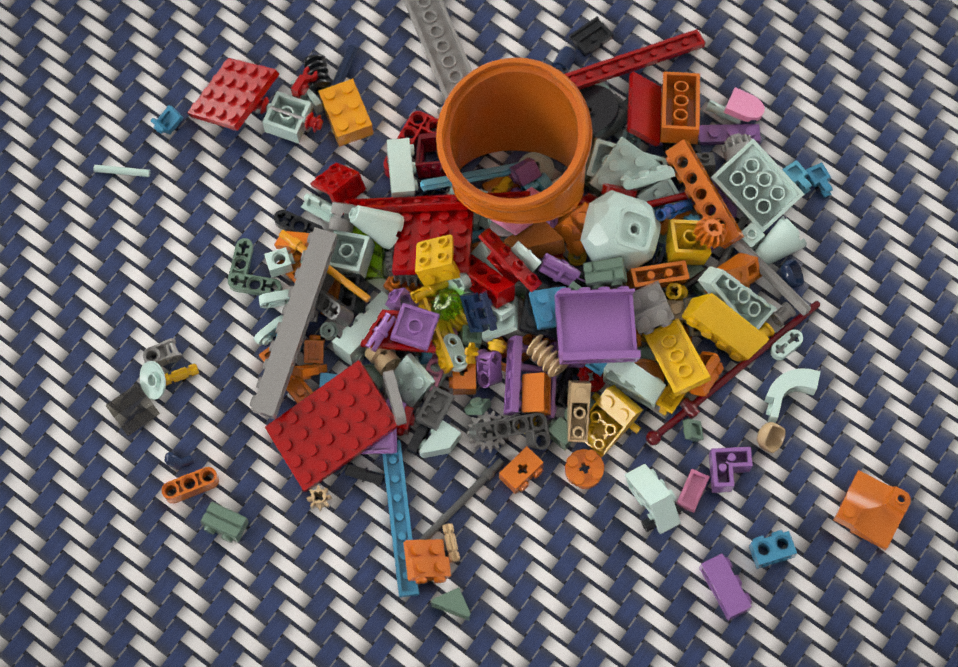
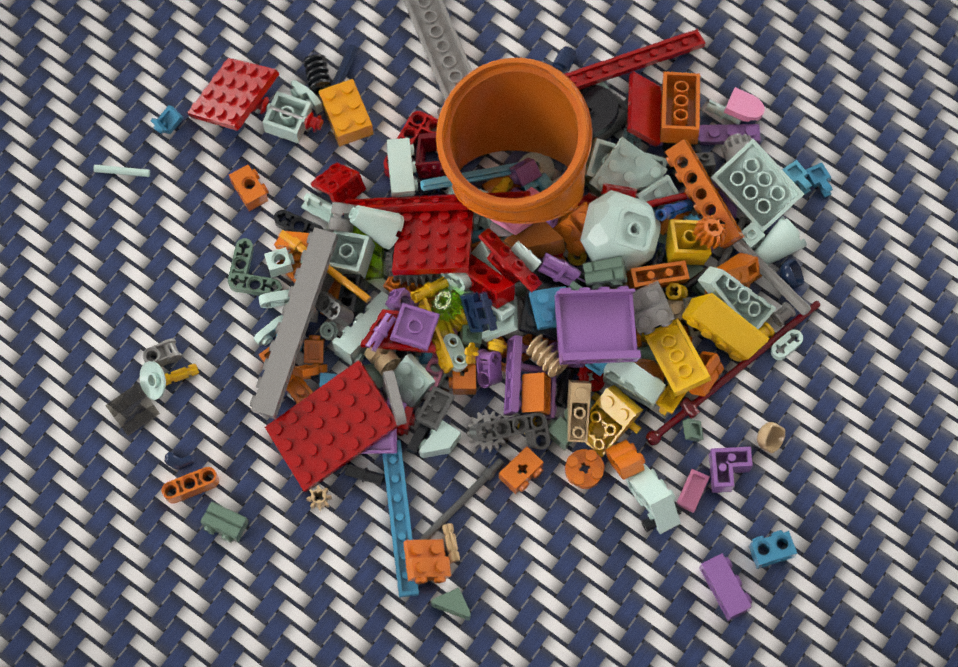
(251, 197): none -> orange brick
(301, 86): red plate -> none
(436, 260): yellow bracket -> none
(477, 406): sand green plate -> none
(591, 36): black plate -> none
(625, 459): none -> orange brick
(647, 177): light aqua plate -> none
(795, 380): light aqua arch -> none
(872, 509): orange slope -> none

